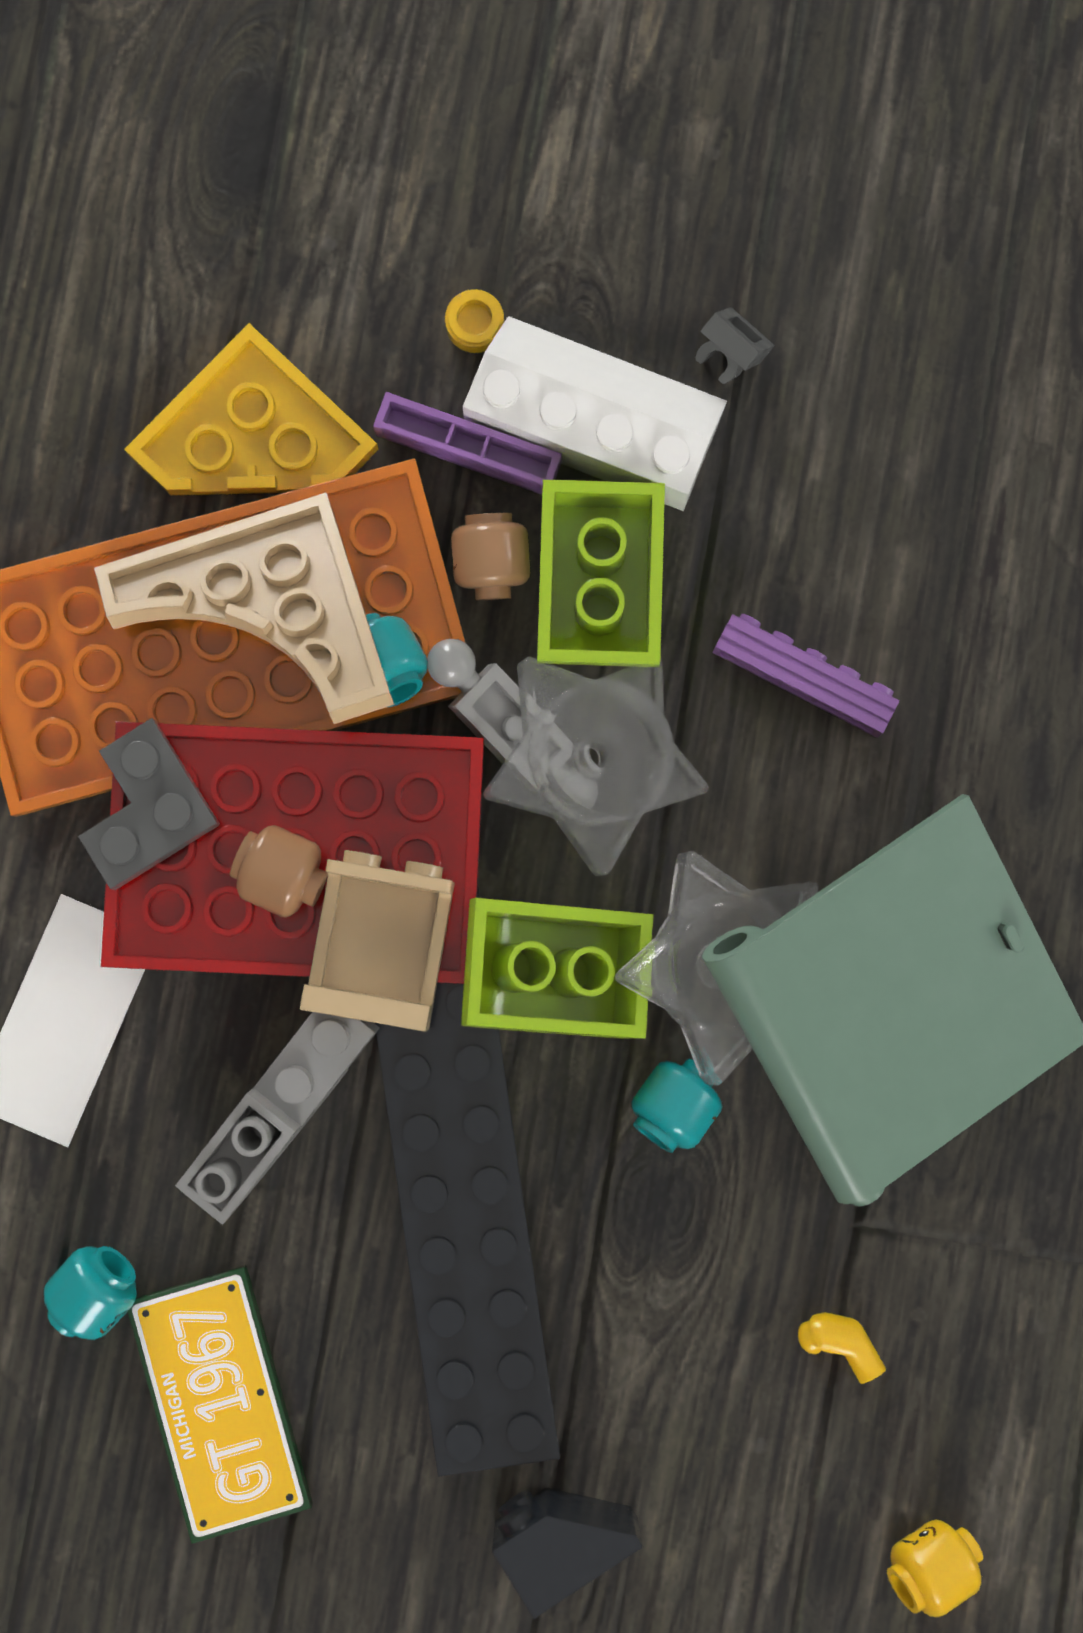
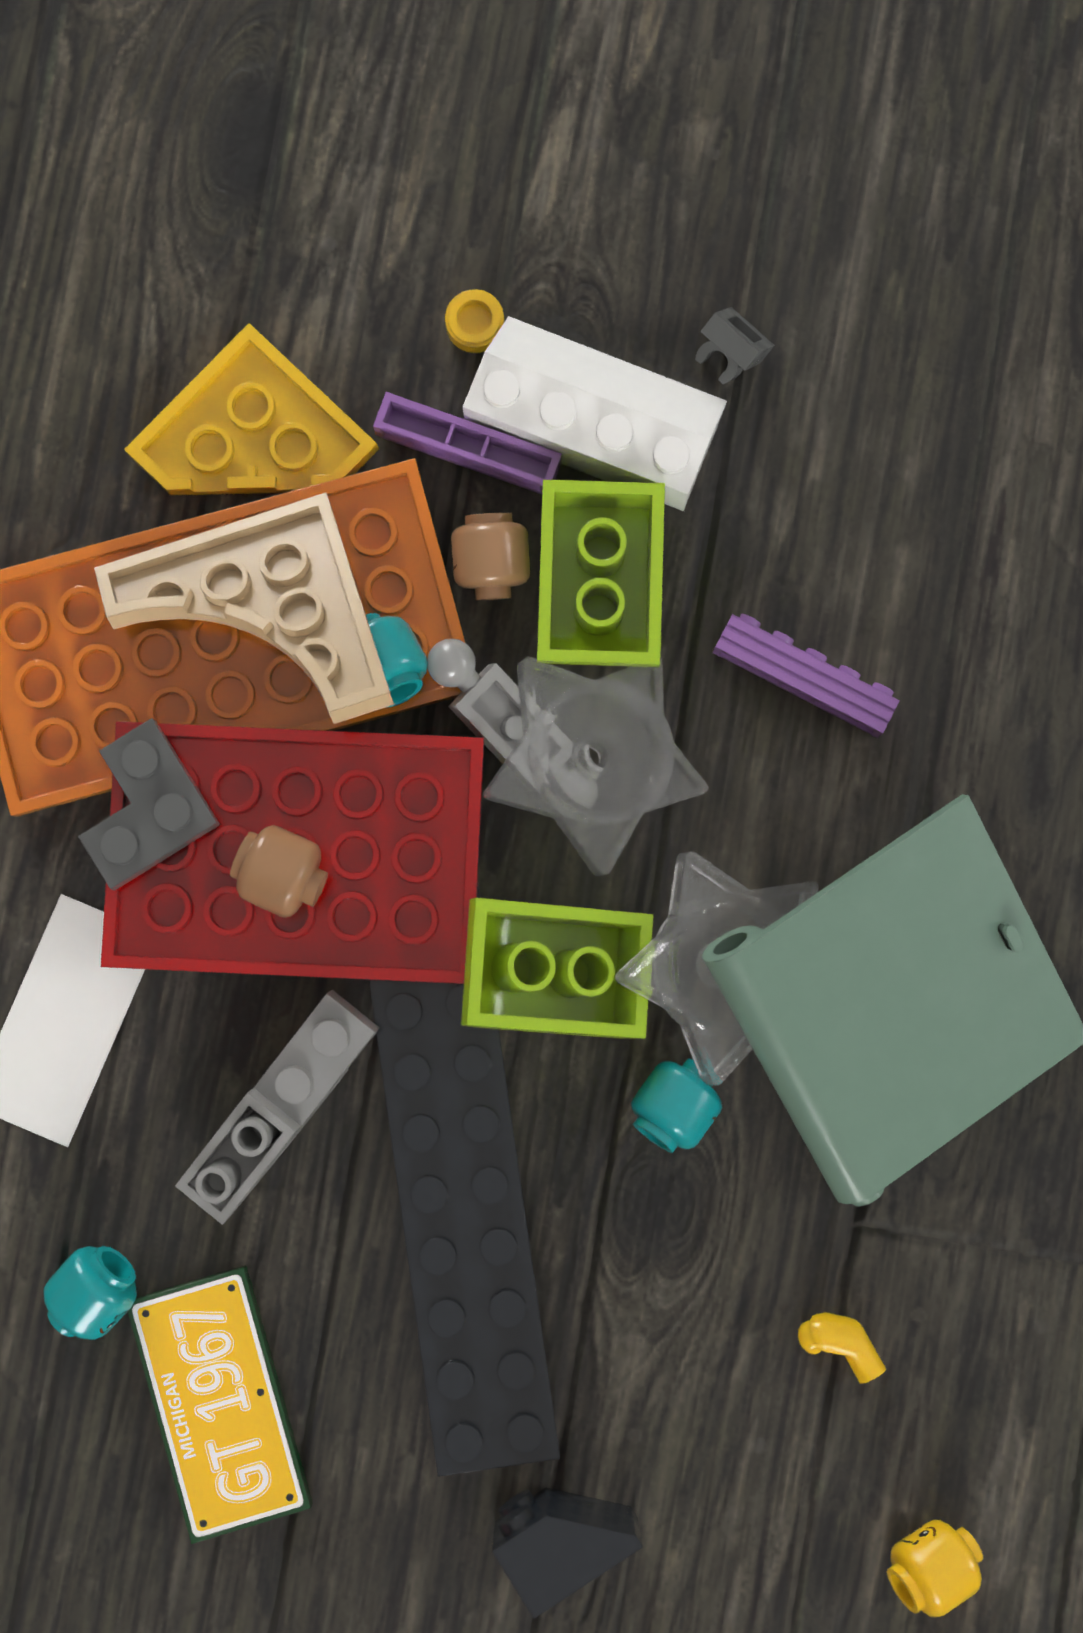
(379, 942): tan panel -> none

